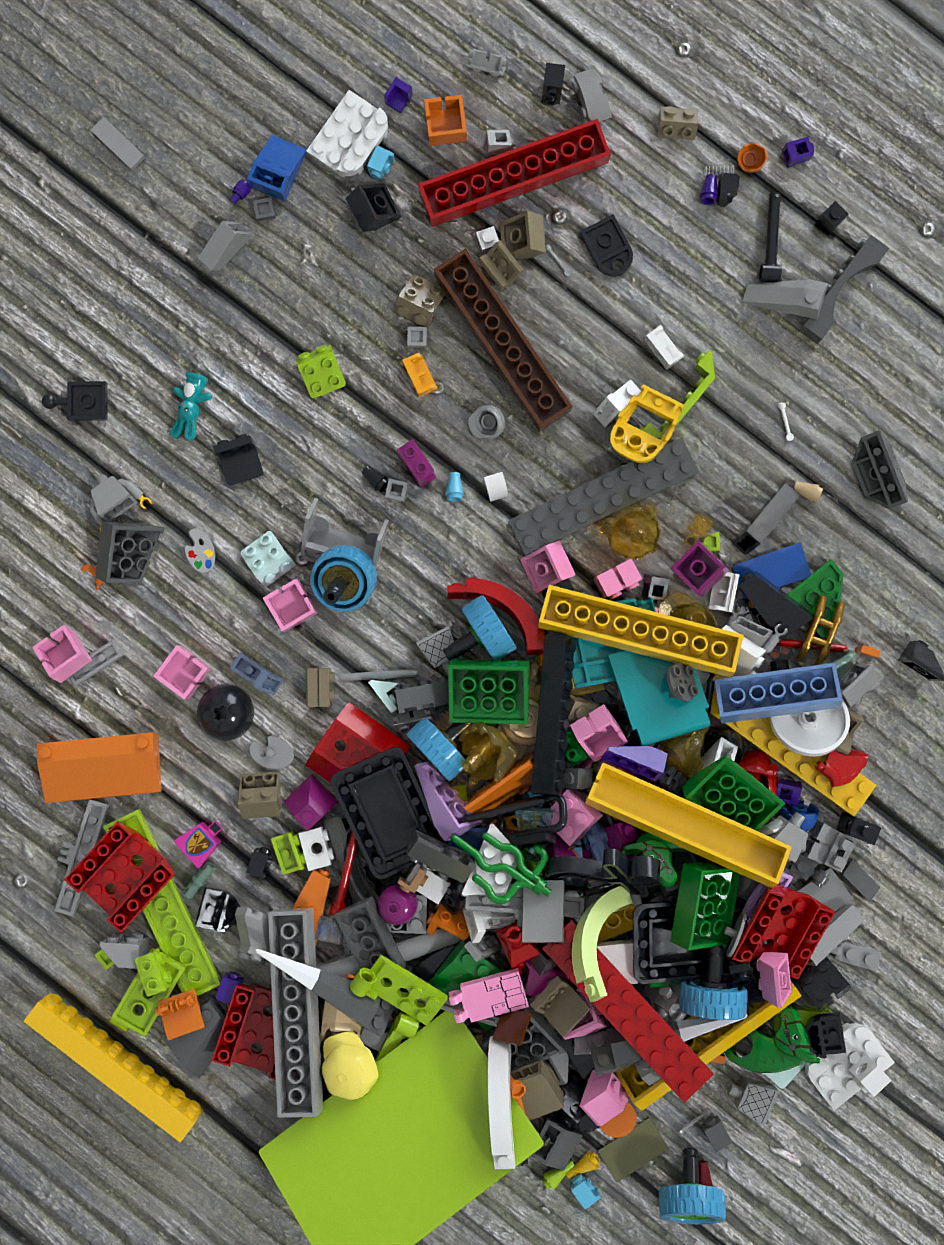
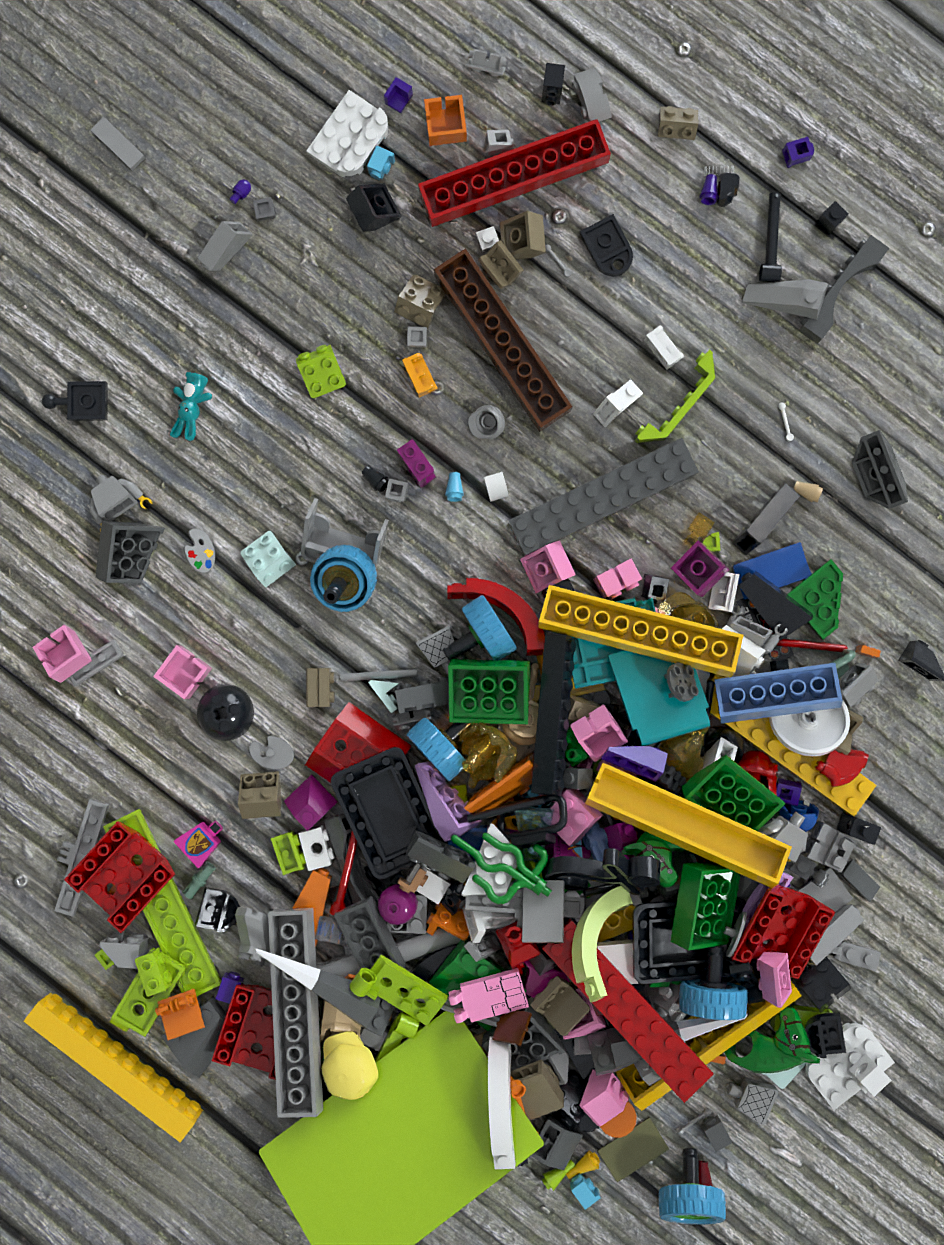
(92, 569): orange piece -> none
(99, 767): orange slope -> none
(239, 459): black bracket -> none
(256, 674): sand blue bracket -> none
(260, 862): black brick -> none
(276, 168): blue slope -> none
(291, 606): bright pink piece -> none
(633, 531): clear yellow piece -> none
(635, 443): yellow slope -> none
(751, 157): orange hair -> none
(831, 625): pearl gold piece -> none

